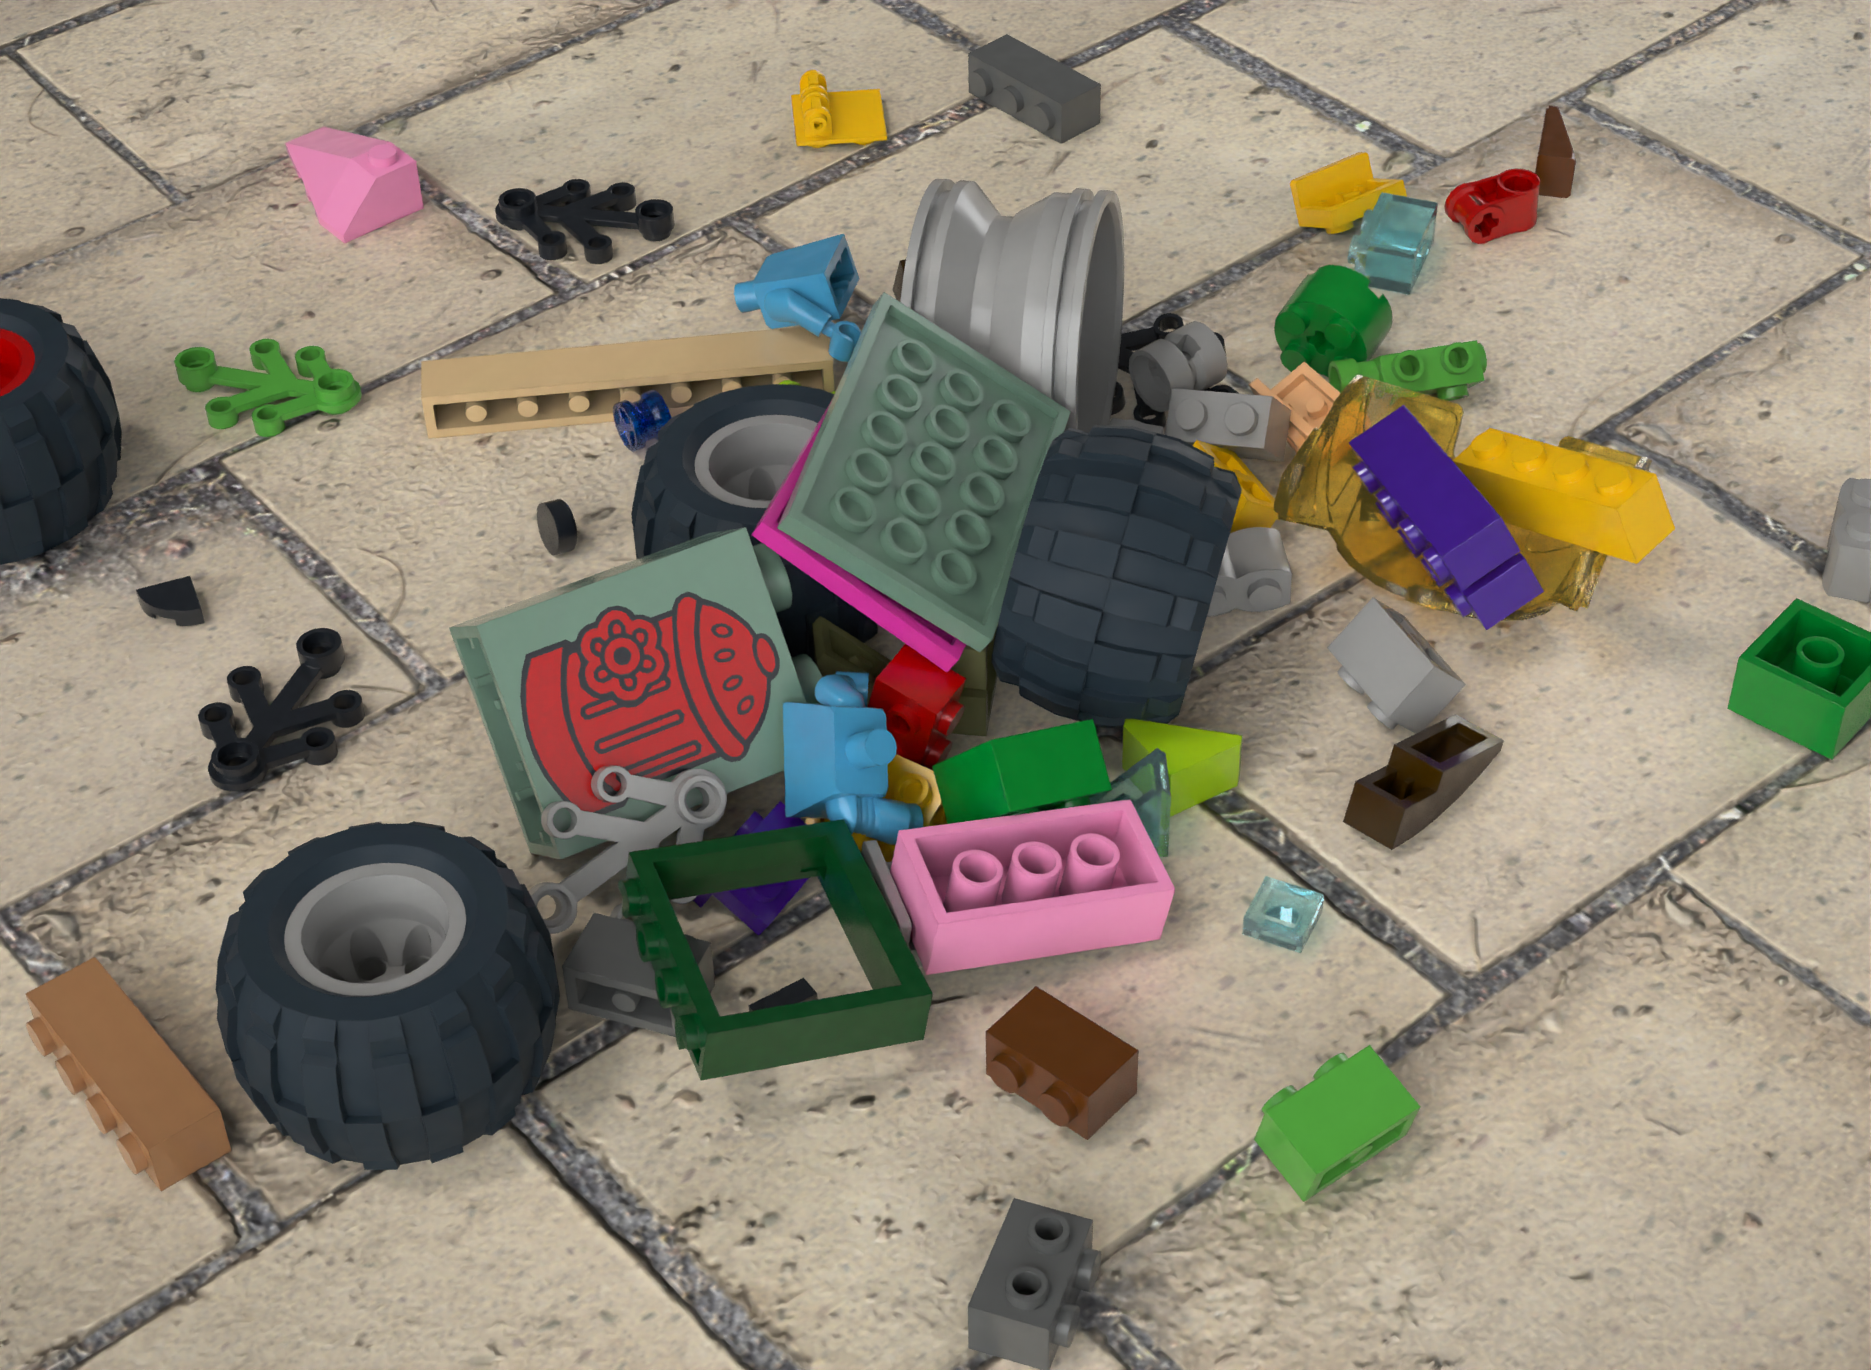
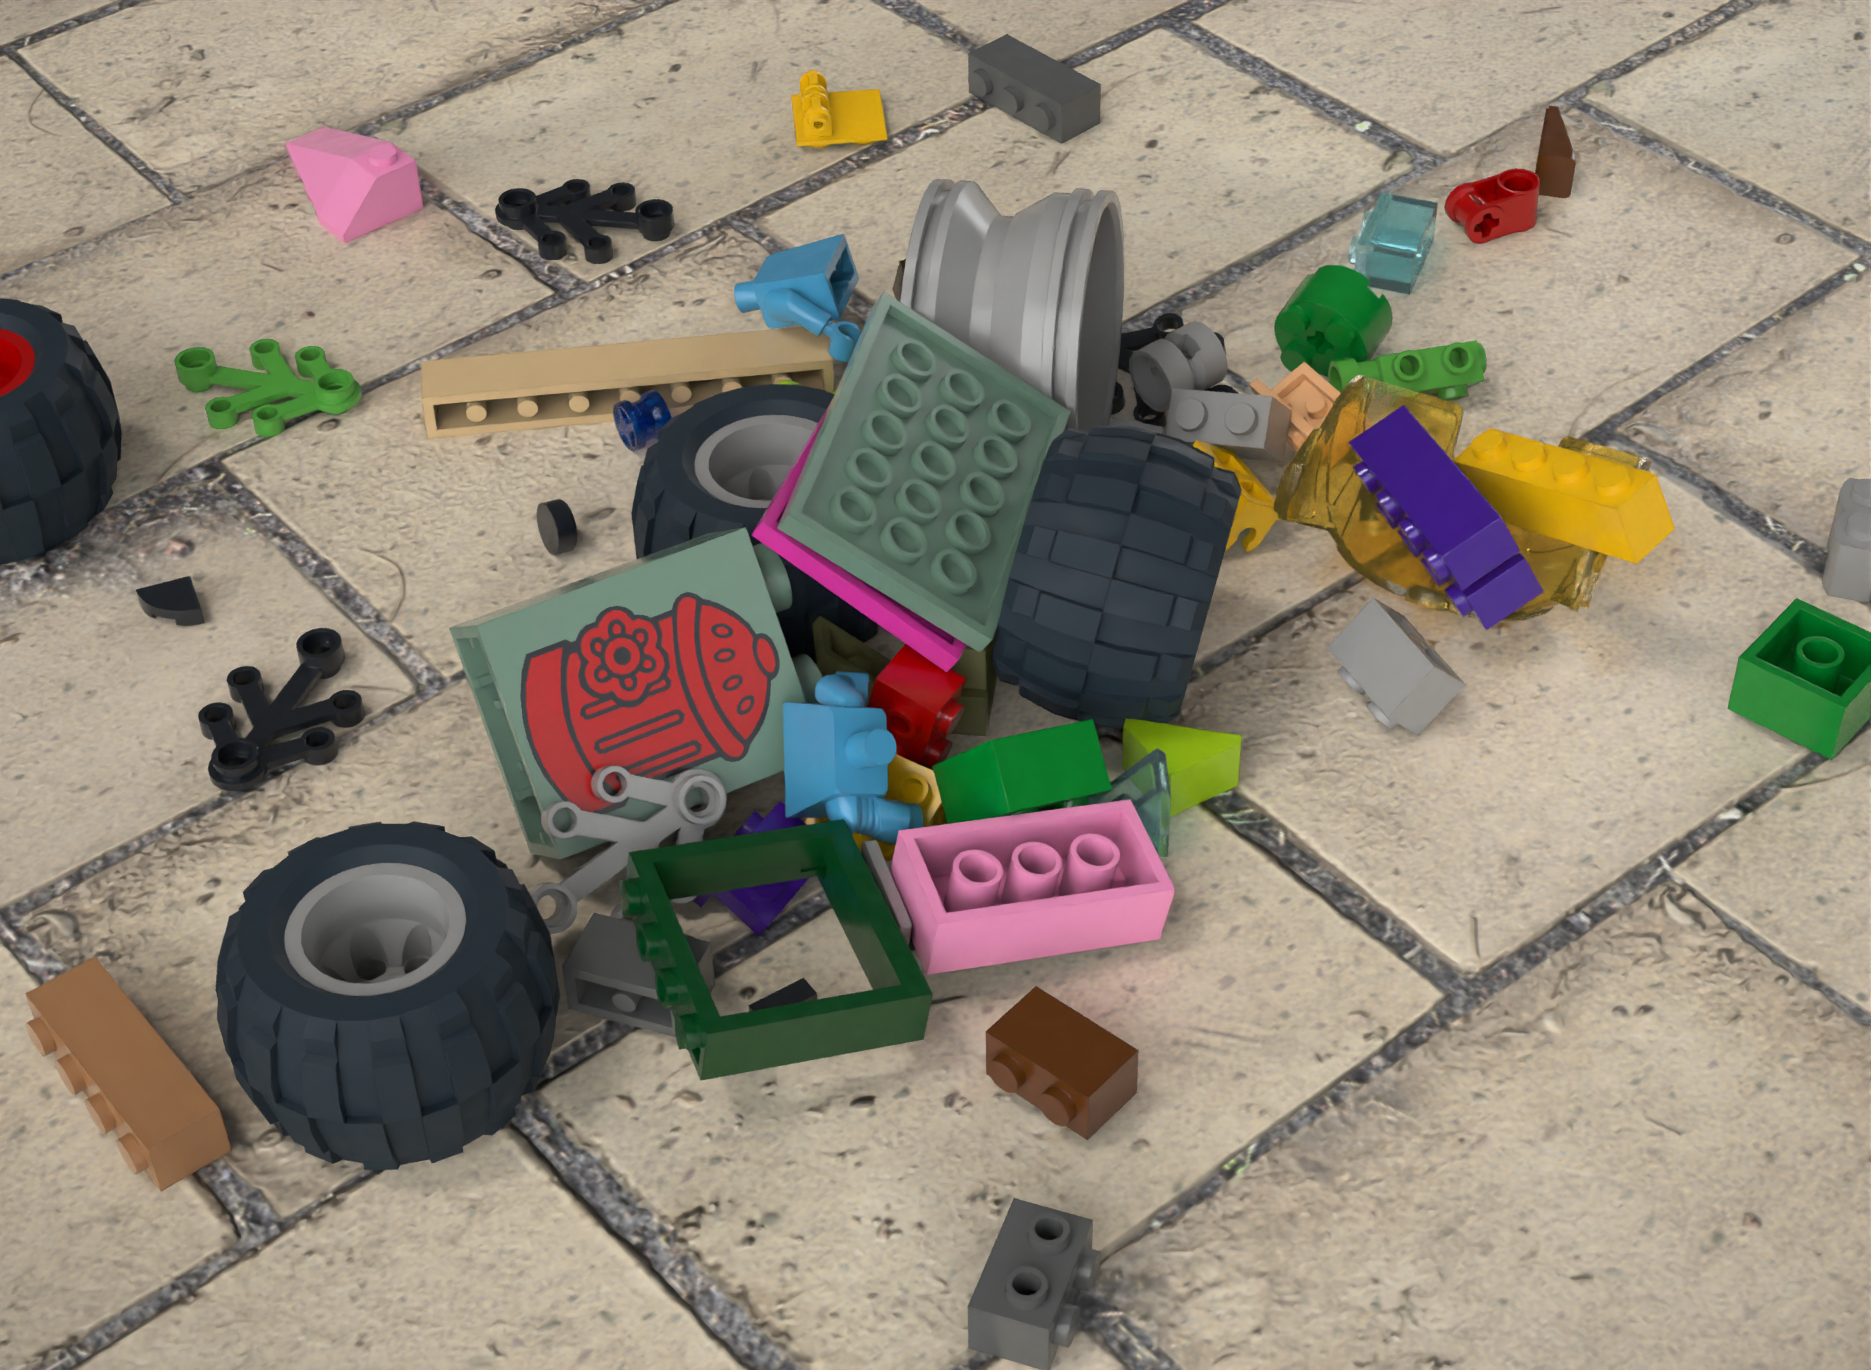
(1252, 573): light grey brick -> none
(1283, 914): clear light blue plate -> none
(1335, 1121): bright green brick -> none
(1340, 193): yellow bracket -> none
(1420, 780): dark brown slope -> none

